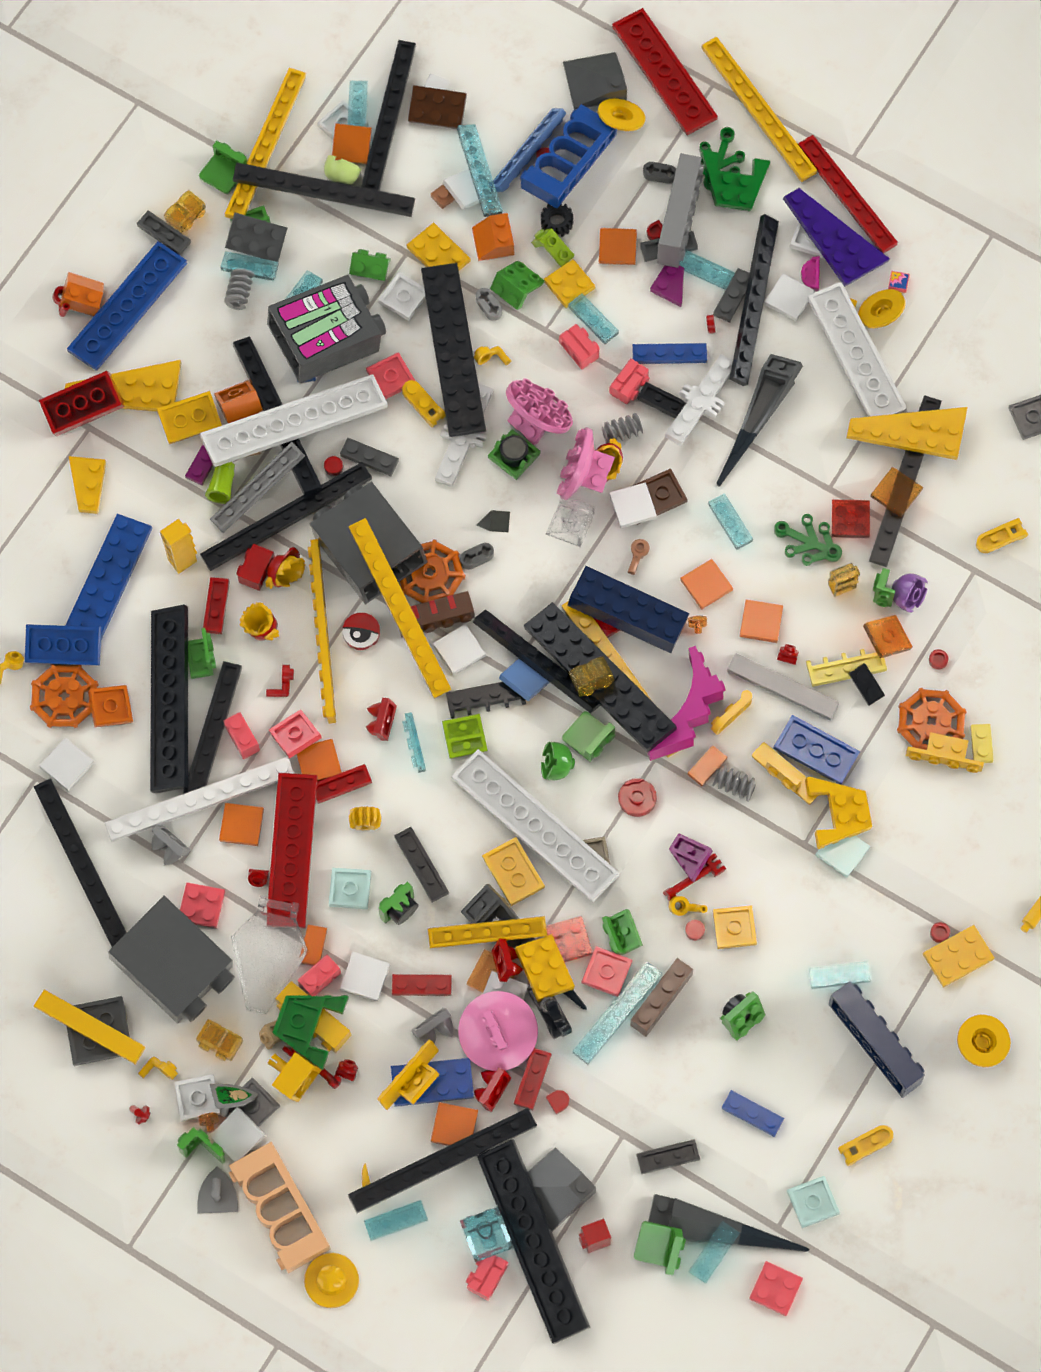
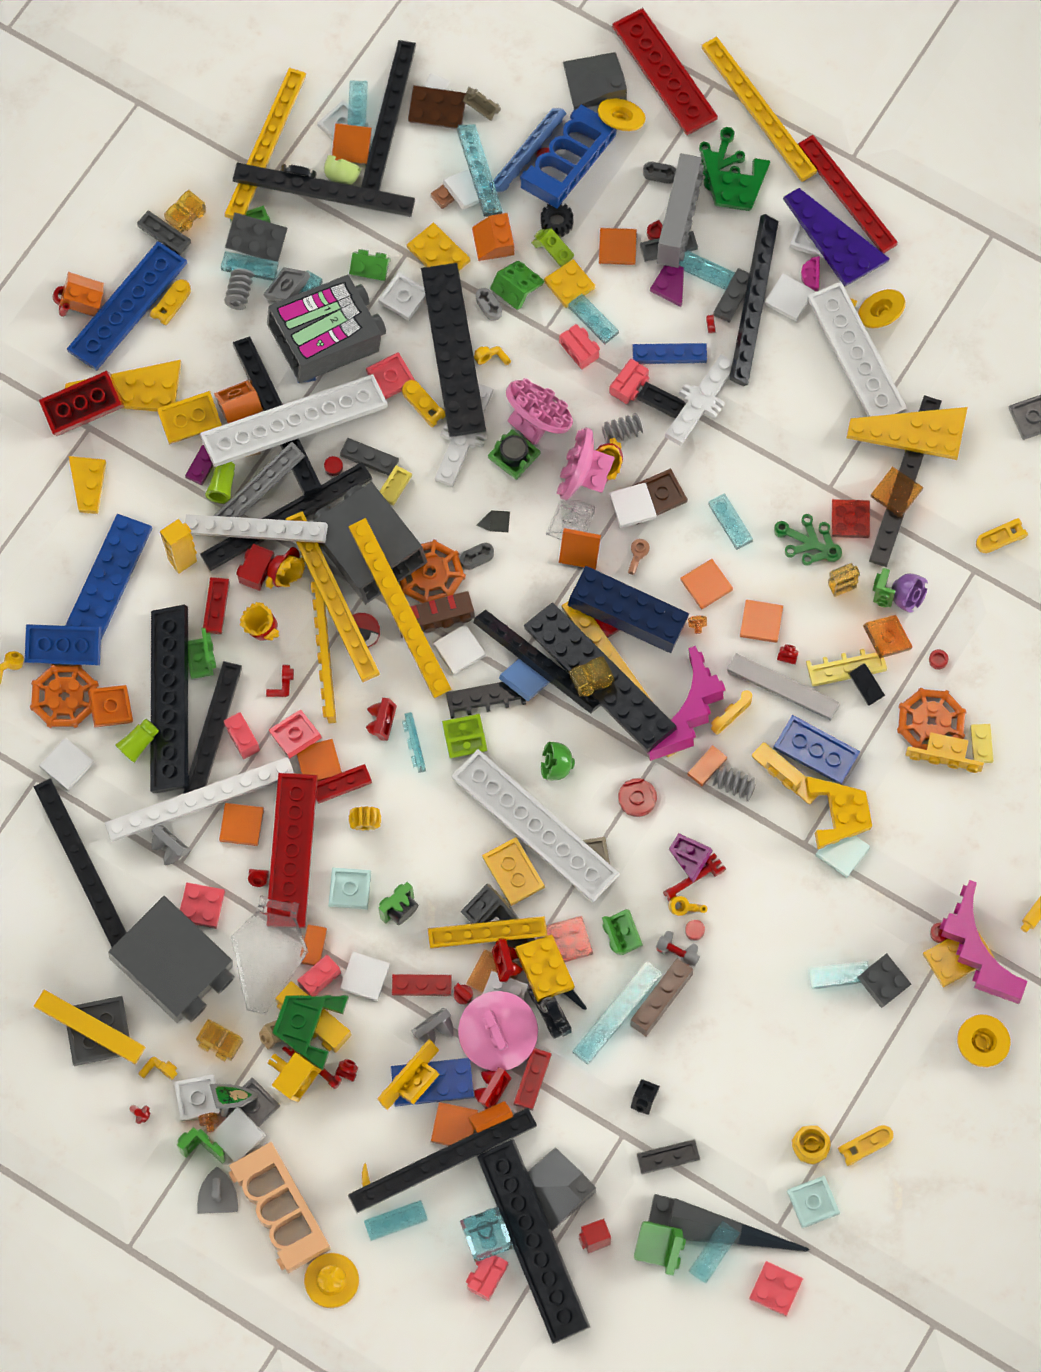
(137, 740): none -> lime plant
(171, 301): none -> yellow plate
(221, 167): bright green bracket -> none
(257, 528): none -> white plate
(286, 284): none -> light grey plate
(298, 170): none -> black tile
(337, 606): none -> yellow plate
(395, 484): none -> light yellow plate
(421, 864): black plate -> none
(462, 994): none -> red plate
(480, 103): none -> dark tan hinge
(491, 1116): none -> orange tile
(558, 1100): red tile -> none
(579, 548): none -> orange tile
(589, 736): bright green bracket -> none
(606, 971): coral plate -> none
(644, 1096): none -> black bracket
(688, 956): none -> light grey piece
(734, 927): yellow plate -> none
(742, 1014): bright green piece -> none
(752, 1113): blue plate -> none
(772, 387): dark grey plate -> none
(811, 1144): none -> yellow hat
(876, 1038): dark blue brick -> none
(884, 980): none -> dark grey plate
(898, 281): tile -> none
(972, 952): none -> dark pink arch

